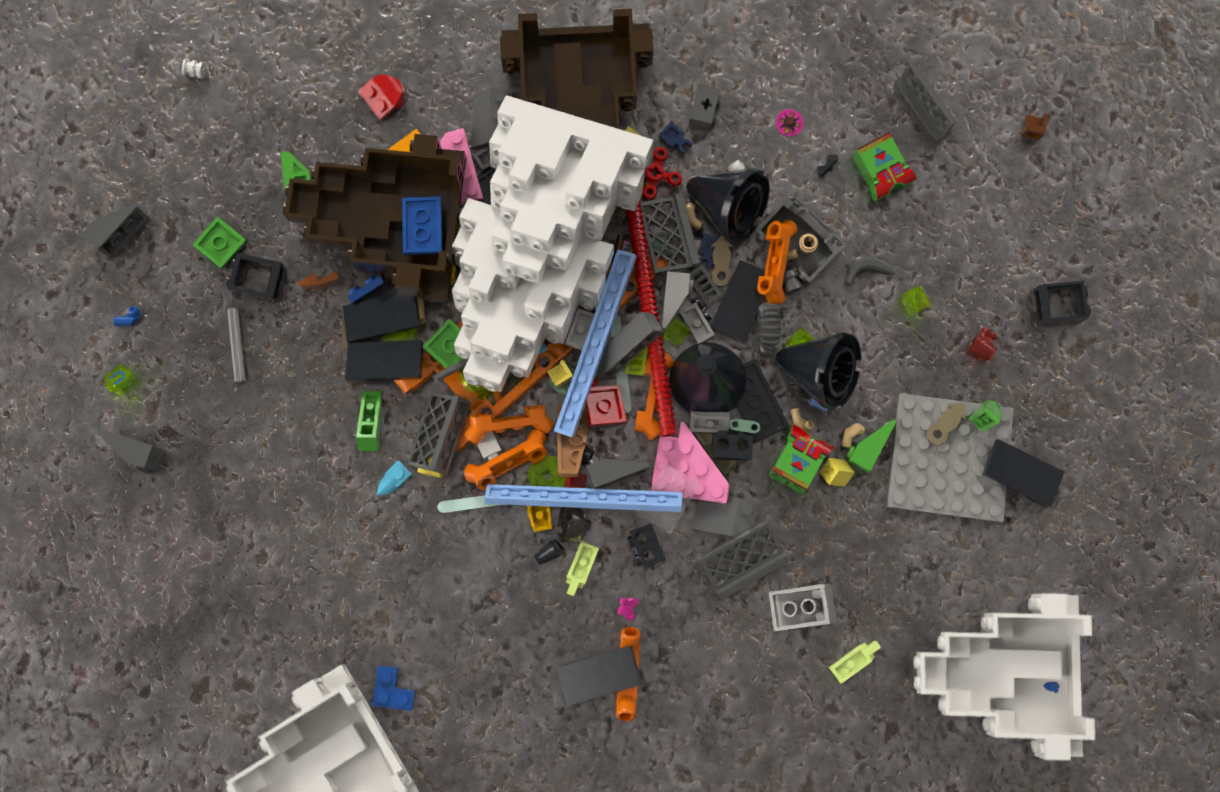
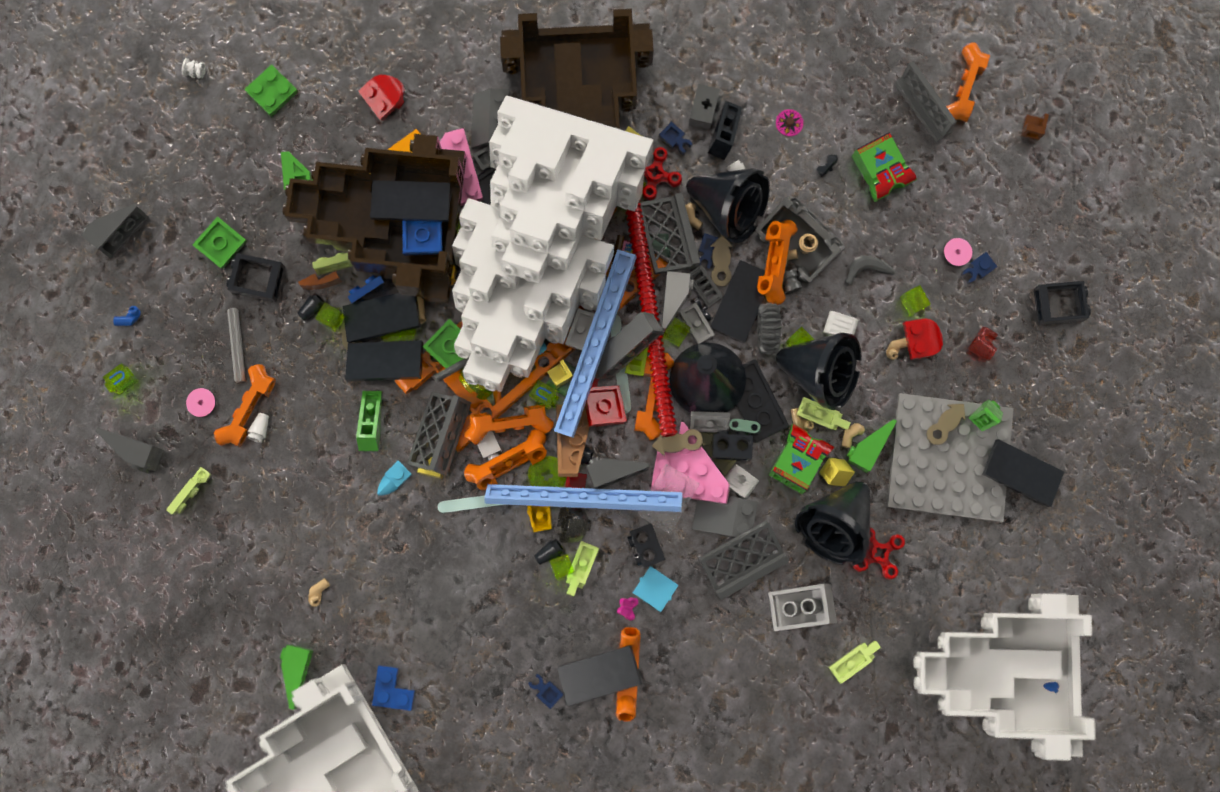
(188, 491): none -> yellowish green hinge
(200, 402): none -> bright pink piece
(235, 432): none -> orange plate
(258, 429): none -> white cone
(271, 90): none -> bright green plate
(294, 668): none -> bright green slope
(311, 306): none -> black cone
(316, 592): none -> tan arm
(326, 265): none -> yellowish green hinge
(329, 317): none -> clear neon green brick
(410, 201): none -> black tile
(544, 395): none -> clear neon green brick
(548, 694): none -> dark blue plate
(562, 566): none -> clear neon green panel
(655, 589): none -> medium azure piece
(678, 442): none -> dark tan brick
(725, 130): none -> black slope
(741, 481): none -> white piece
(825, 417): none -> yellowish green hinge
(838, 524): none -> black cone
(840, 323): none -> white piece
(883, 561): none -> red gear
(894, 348): none -> tan arm
(923, 338): none -> red slope
(958, 252): none -> bright pink piece
(977, 63): none -> orange plate
(981, 266): none -> dark blue plate

